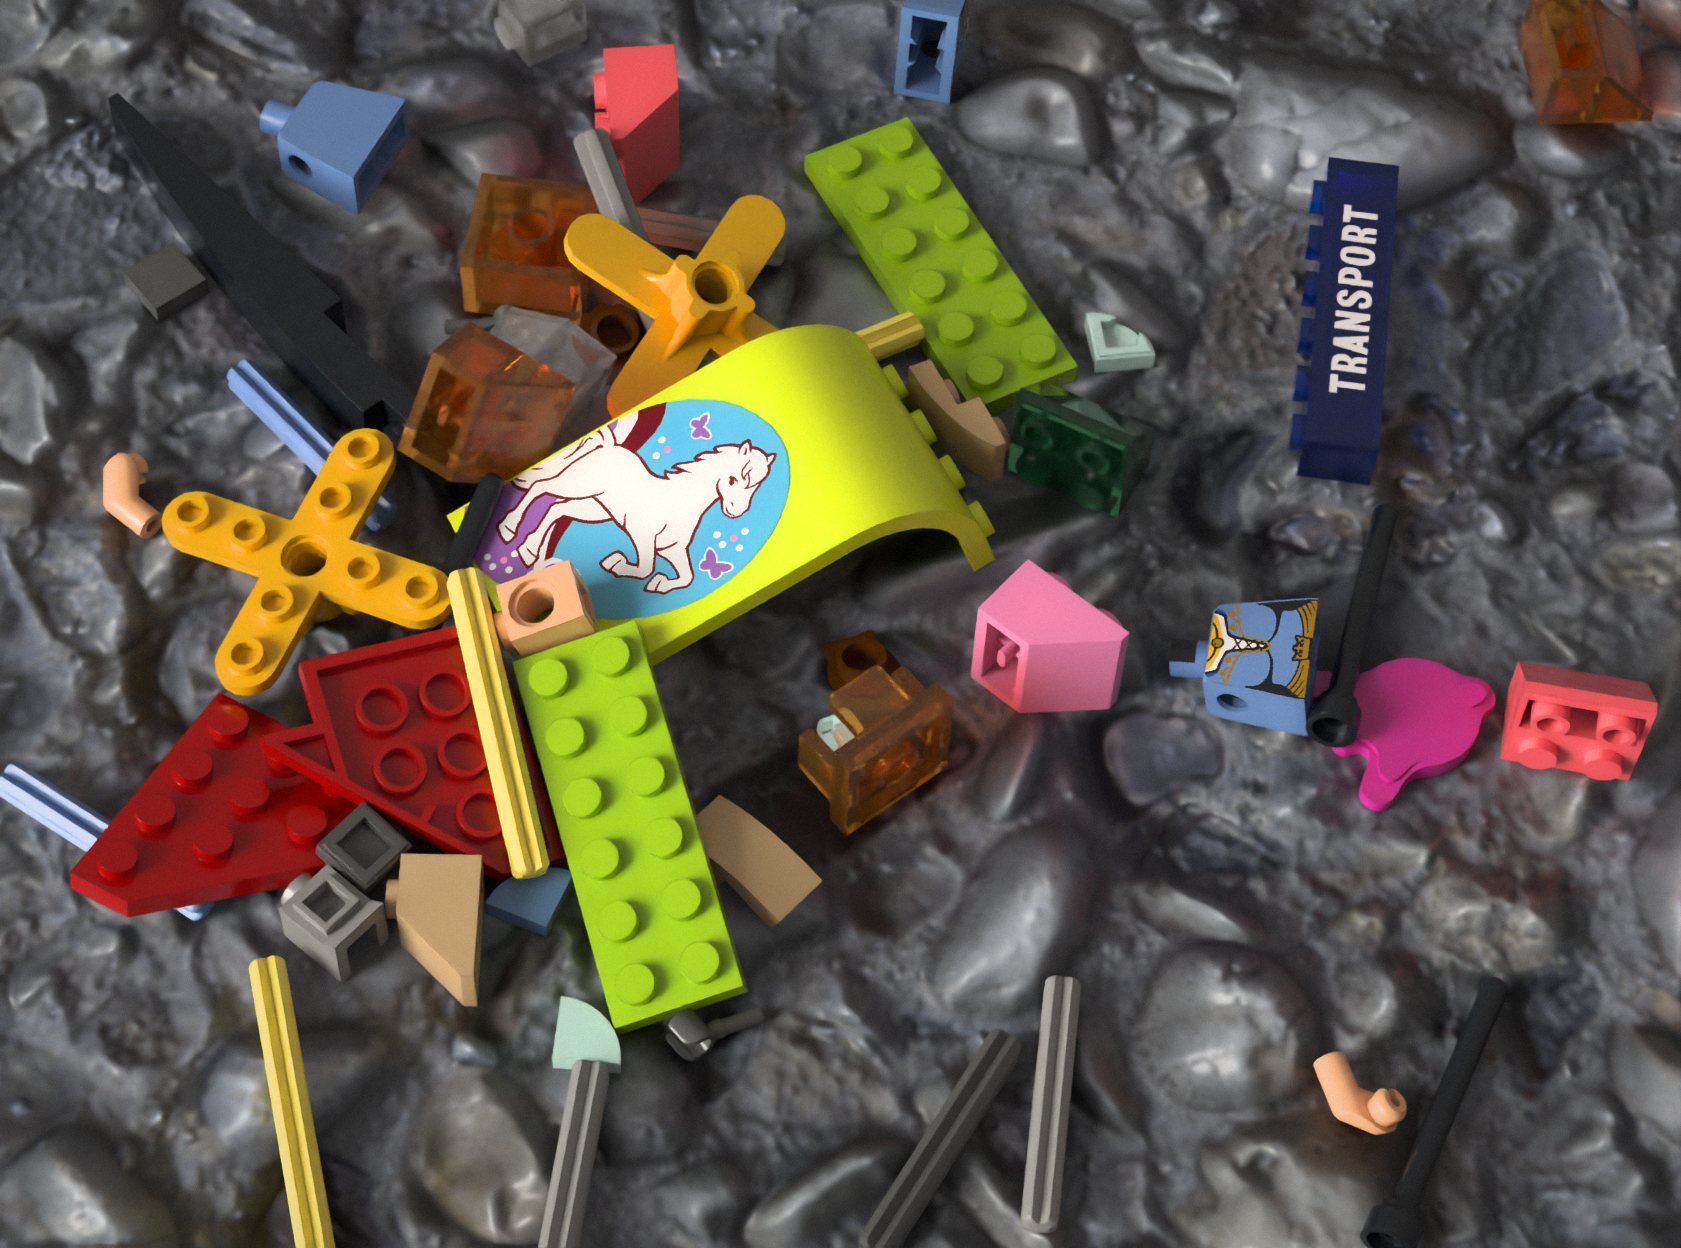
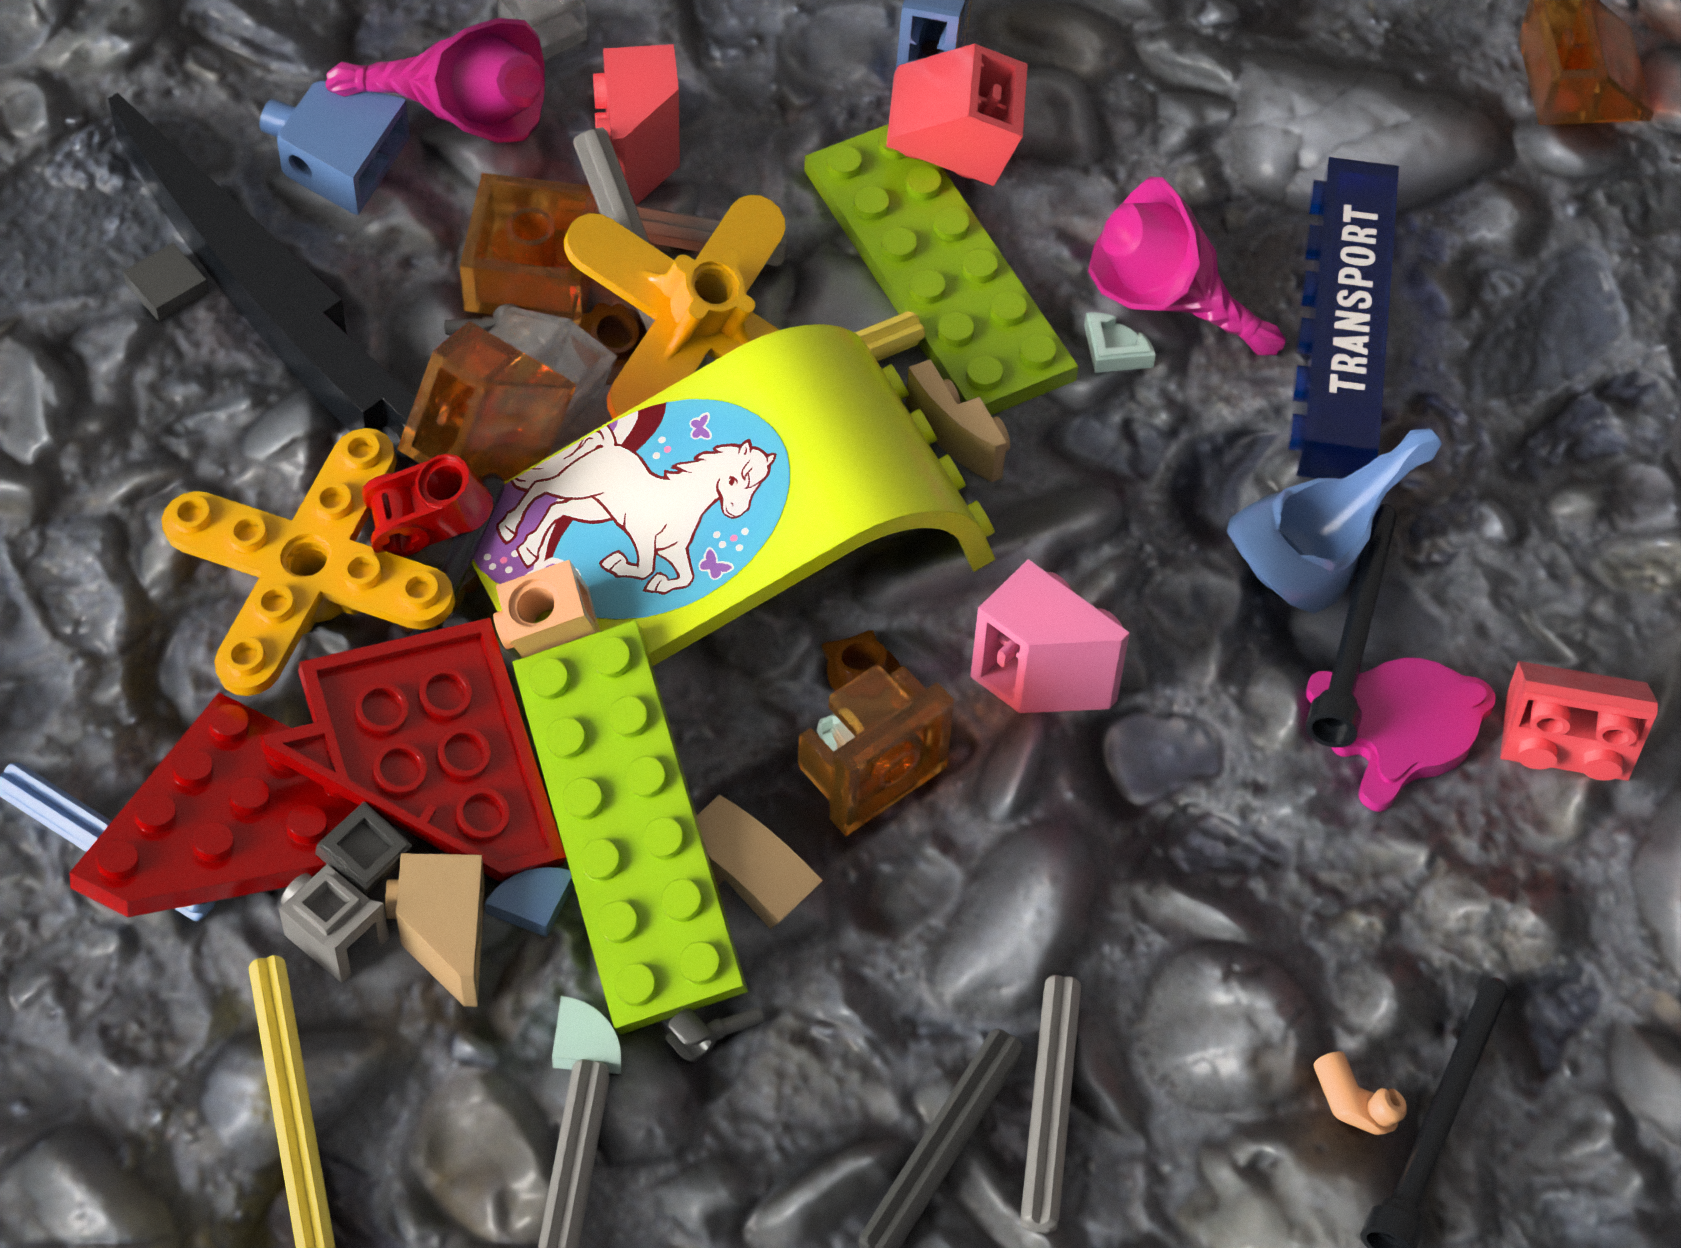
(121, 494): light nougat arm -> none
(296, 428): medium blue axle -> none
(422, 507): none -> red piece
(479, 79): none -> dark pink hat
(497, 724): light yellow axle -> none
(960, 111): none -> coral slope
(1078, 447): clear green slope -> none
(1162, 260): none -> dark pink hat
(1256, 662): medium blue torso -> none
(1313, 533): none -> medium blue hat

